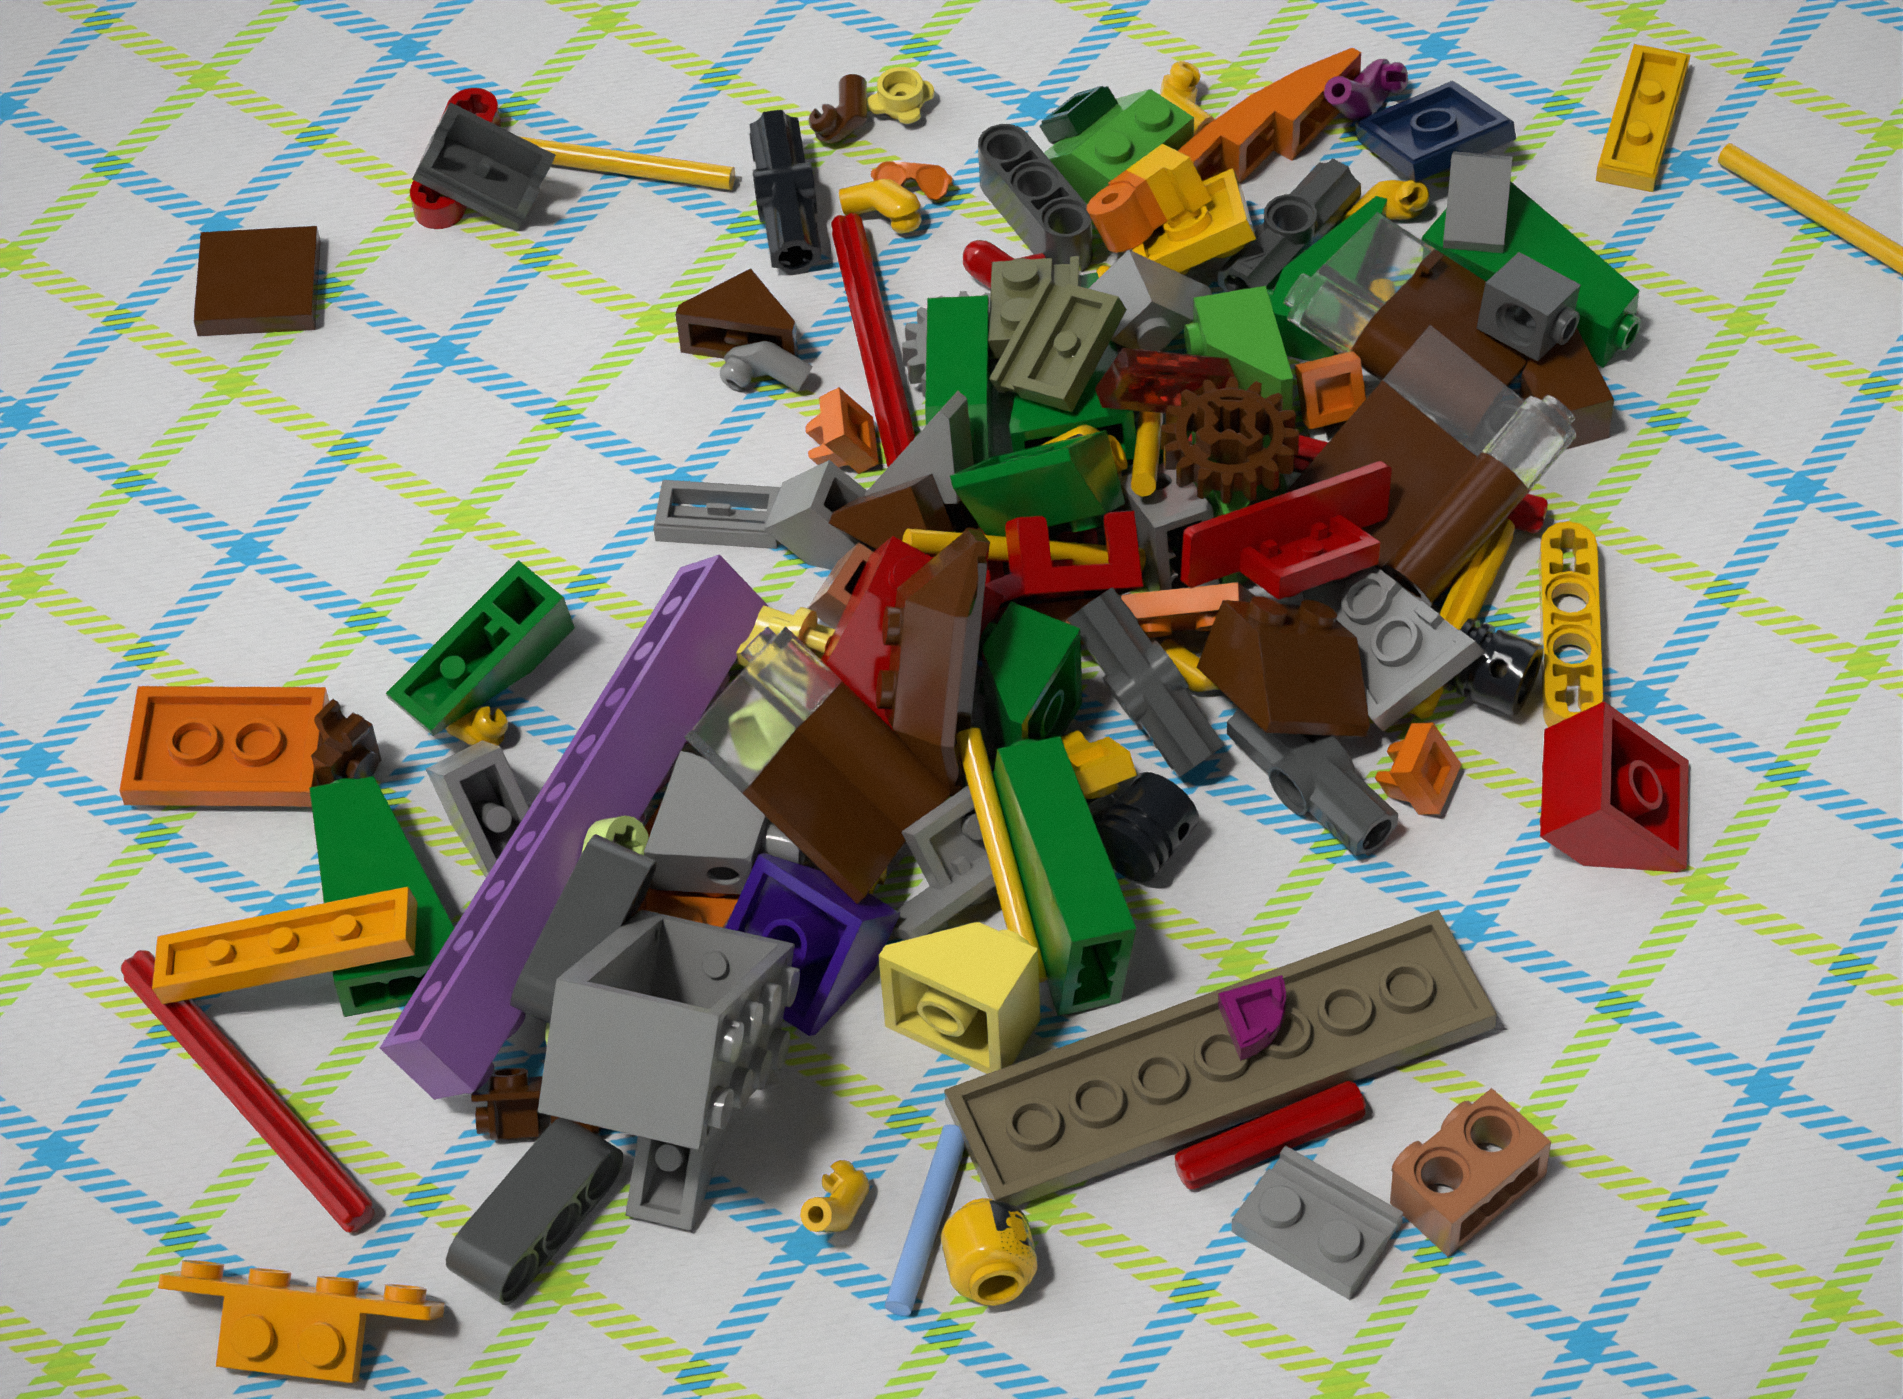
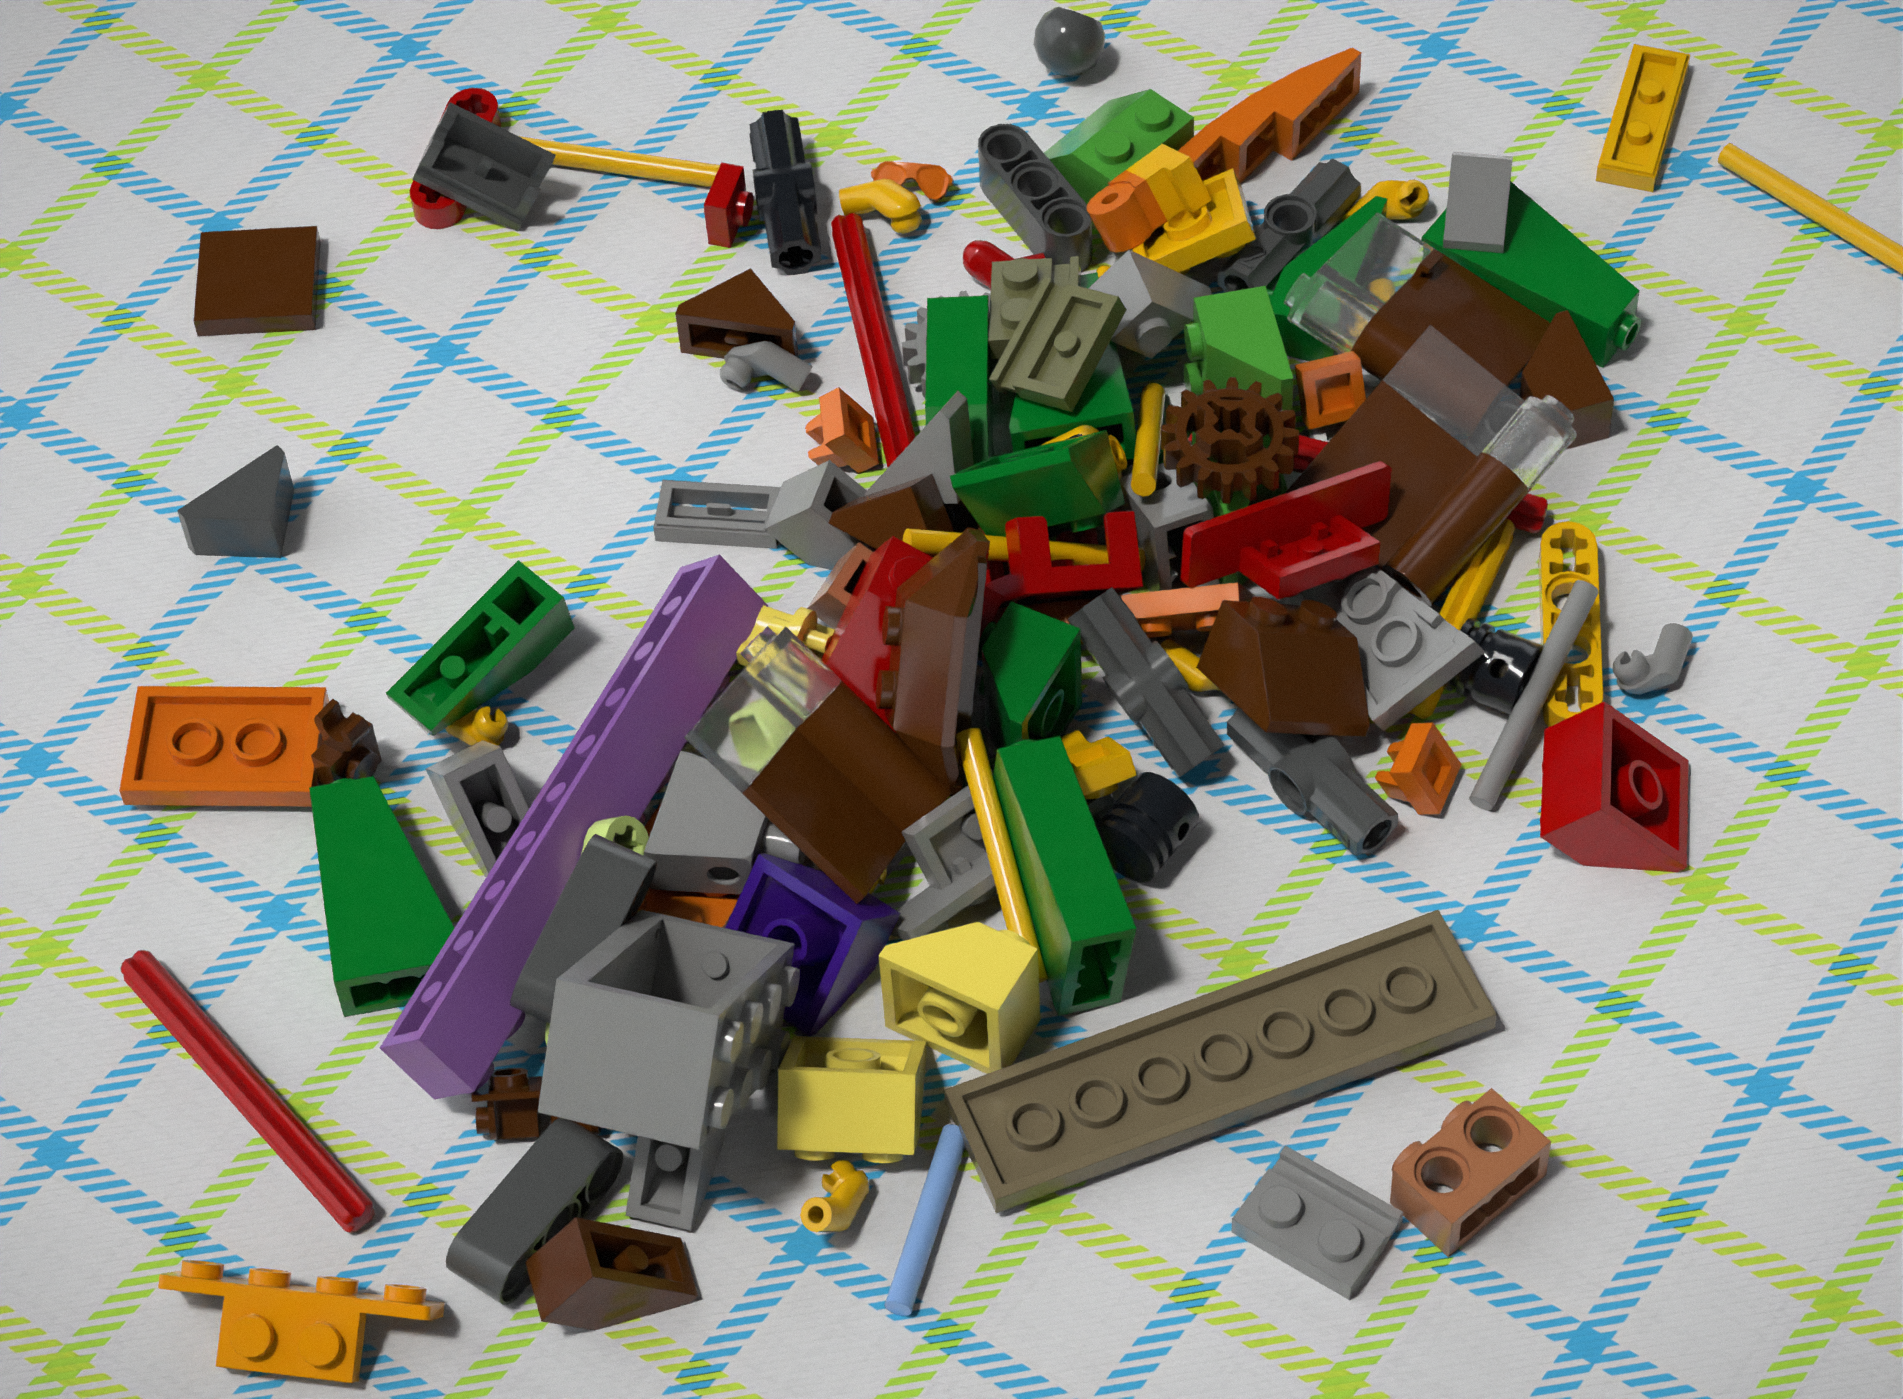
(243, 512): none -> dark grey slope
(285, 945): light orange plate -> none
(608, 1275): none -> reddish brown slope
(727, 205): none -> red plate
(847, 117): reddish brown arm -> none
(851, 1097): none -> light yellow slope
(900, 94): light yellow plate -> none
(989, 1251): yellow head -> none
(1068, 42): none -> dark grey piece
(1078, 113): dark green tile -> none
(1155, 379): clear red plate -> none
(1181, 90): yellow arm -> none
(1254, 1014): magenta tile -> none
(1269, 1135): red axle -> none
(1367, 90): magenta arm -> none
(1427, 128): dark blue plate -> none
(1529, 307): dark grey brick -> none
(1533, 695): none -> light grey bar
(1657, 670): none -> light grey arm

